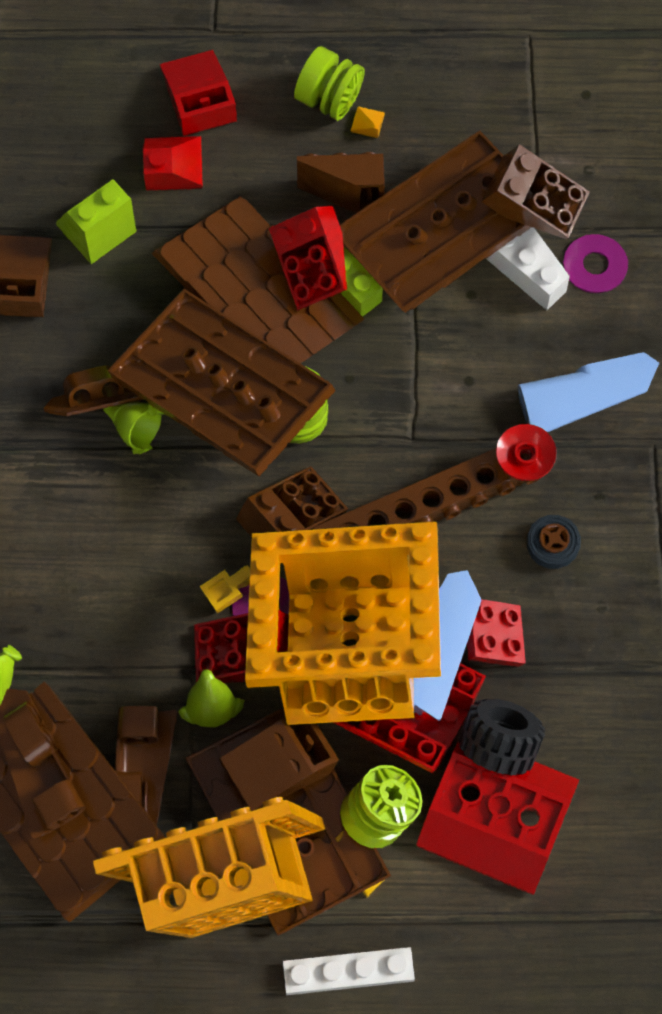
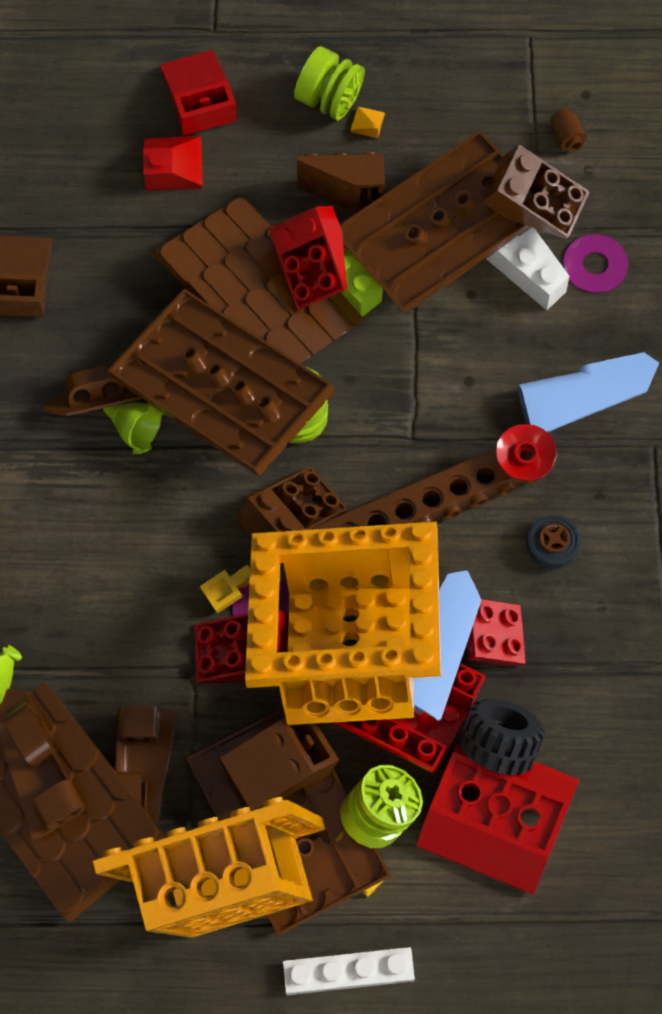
(99, 221): lime slope -> none
(210, 702): lime hat -> none
(568, 130): none -> reddish brown brick

